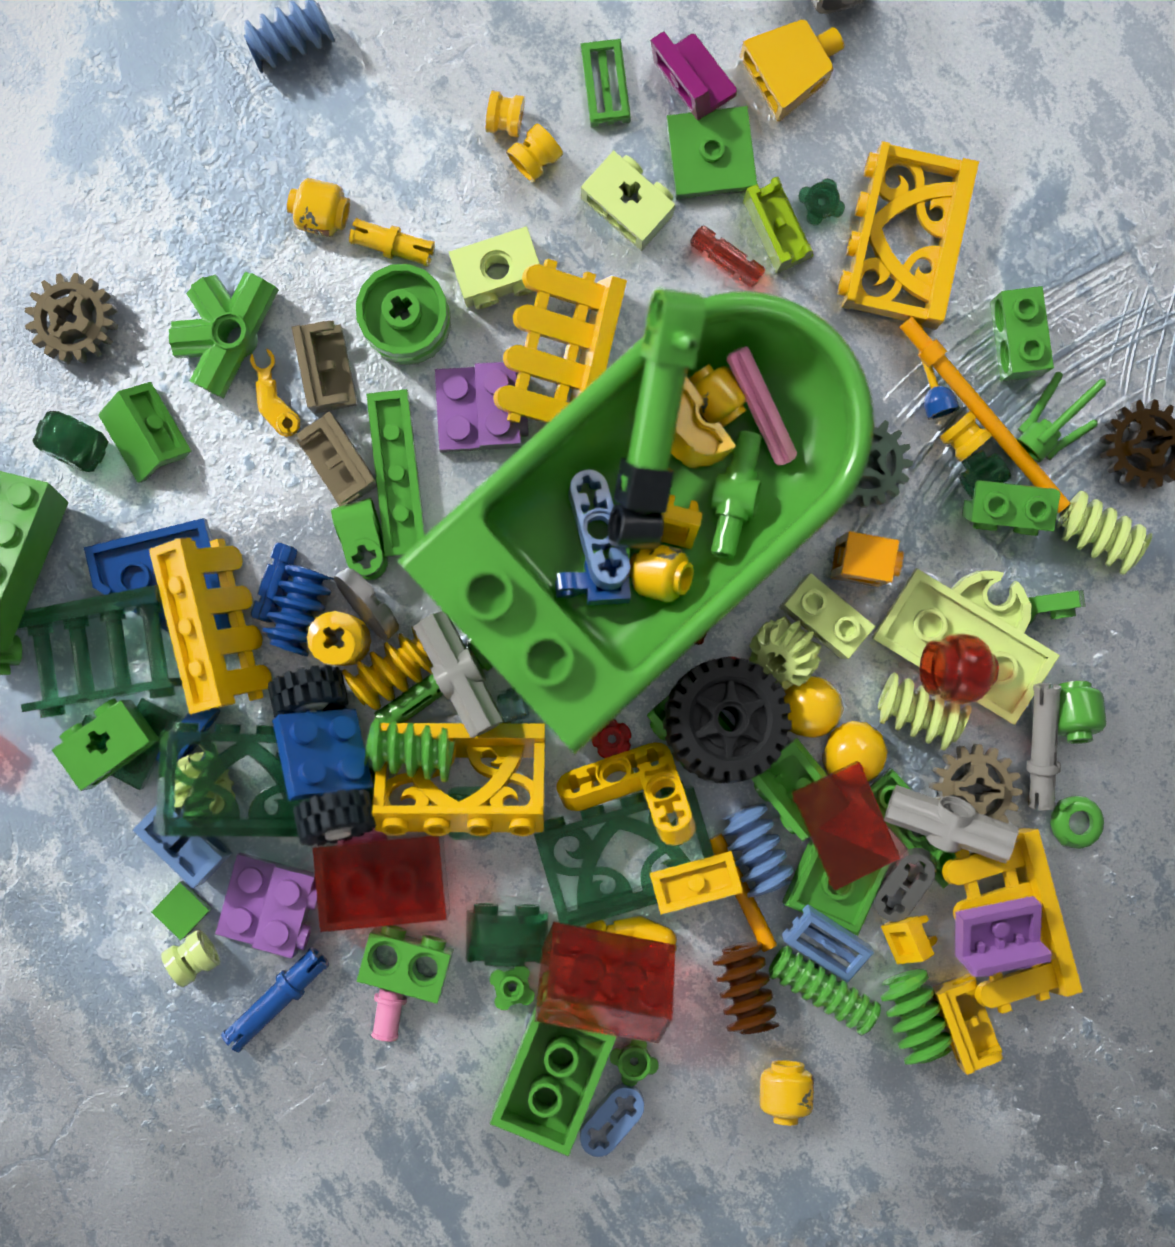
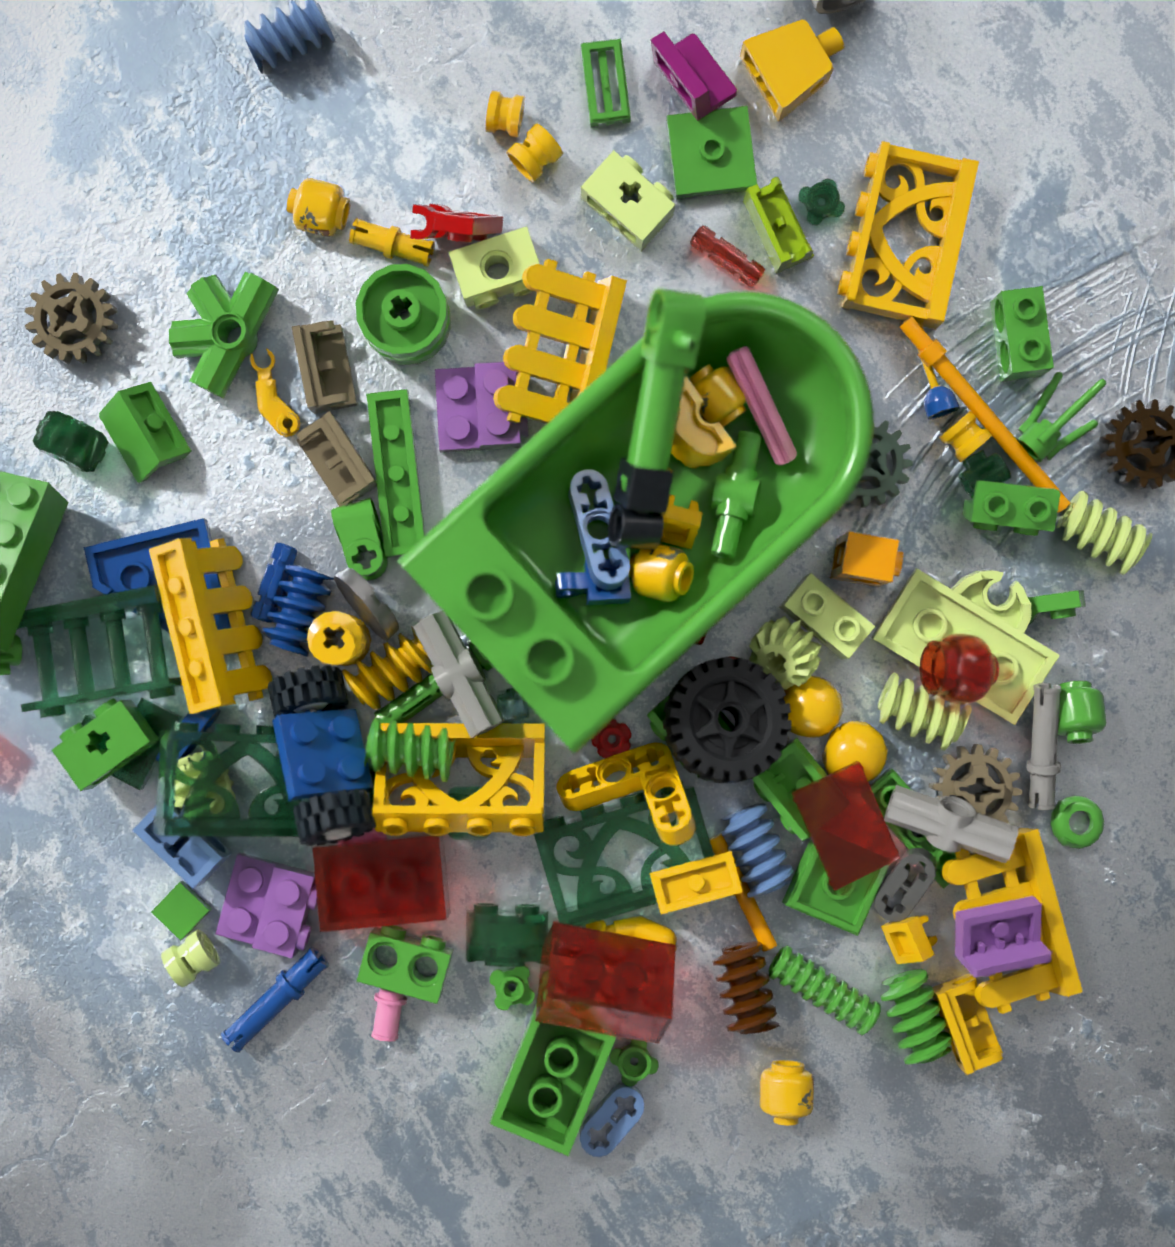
(455, 225): none -> red plate
(802, 925): medium blue tile -> none

